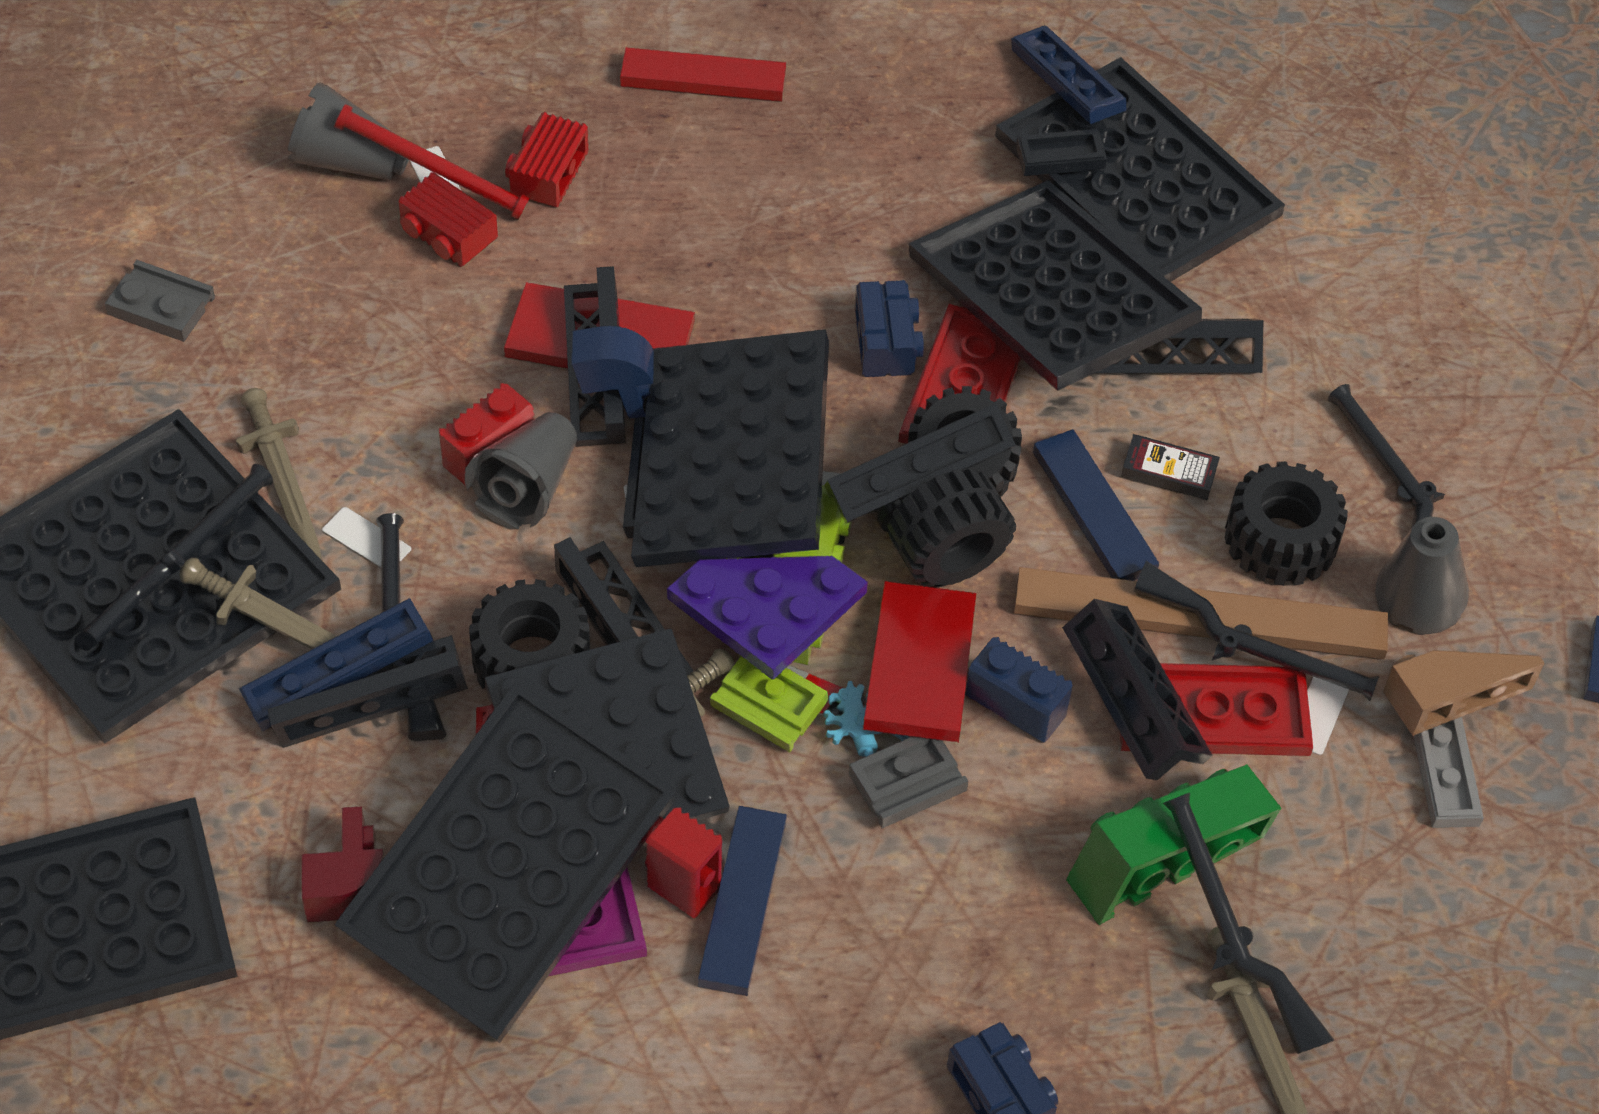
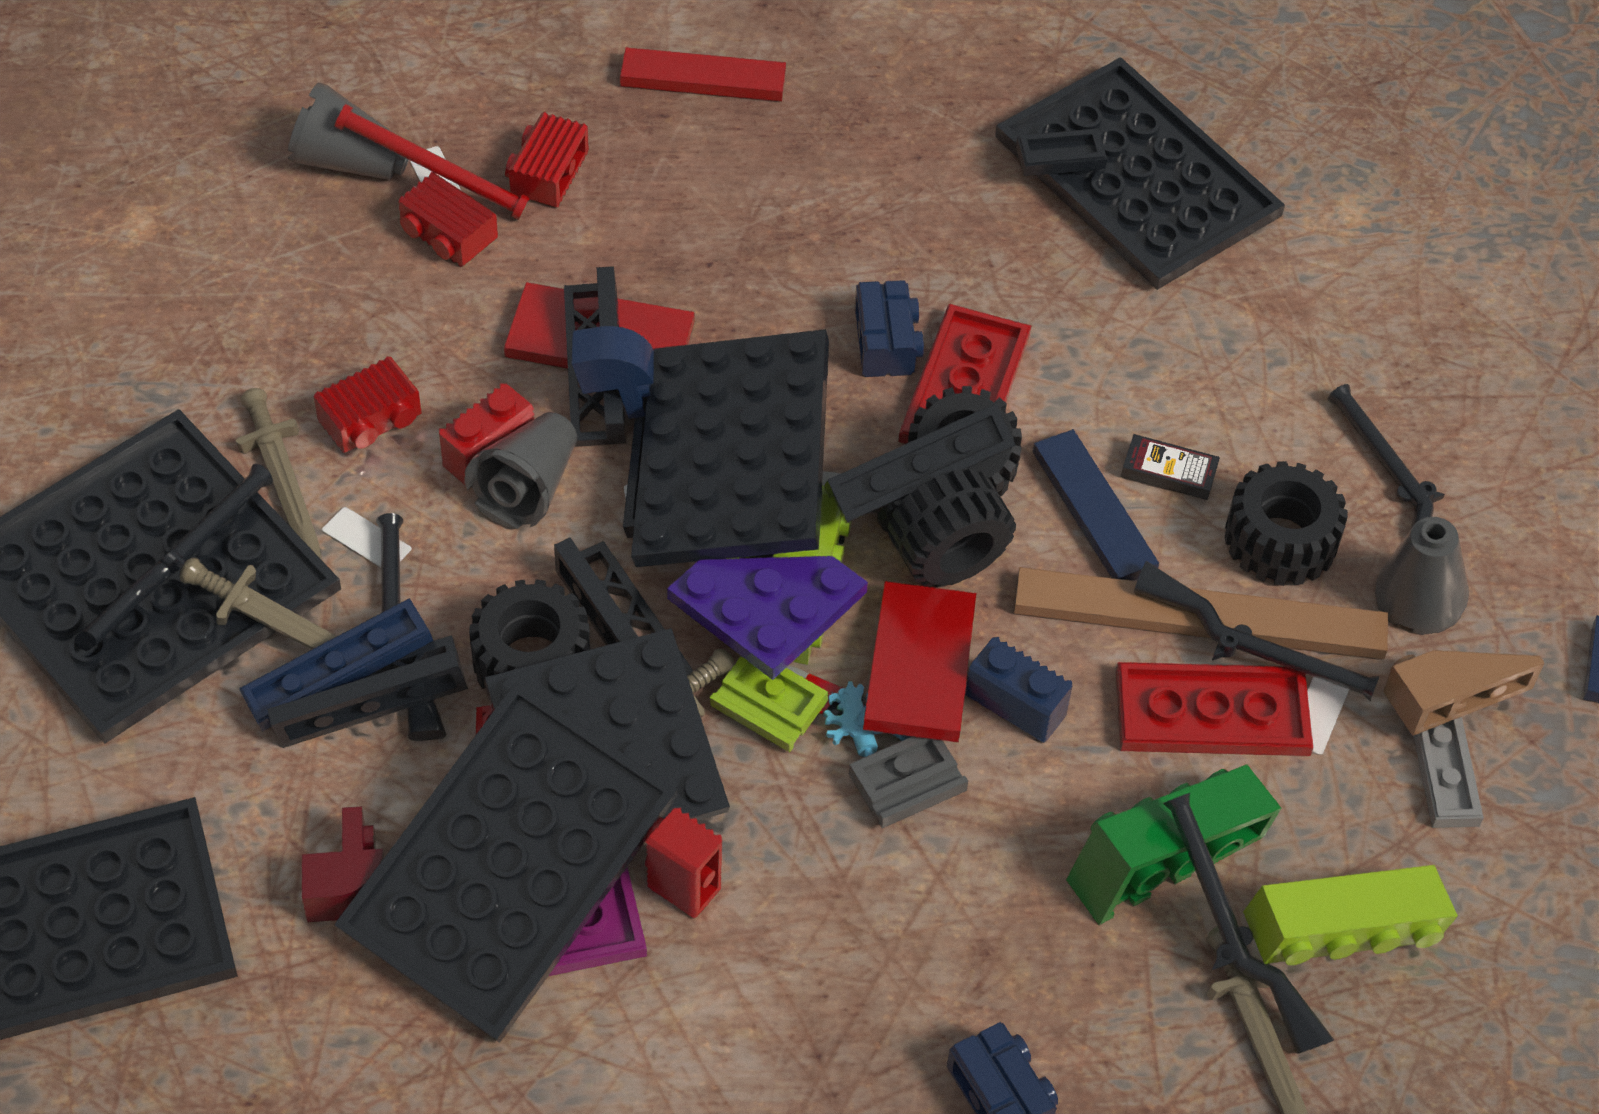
(160, 300): dark grey plate -> none
(367, 405): none -> red brick
(742, 901): dark blue tile -> none
(1054, 284): black plate -> none
(1068, 74): dark blue tile -> none
(1135, 688): black fence -> none
(1206, 329): black fence -> none
(1349, 914): none -> lime brick

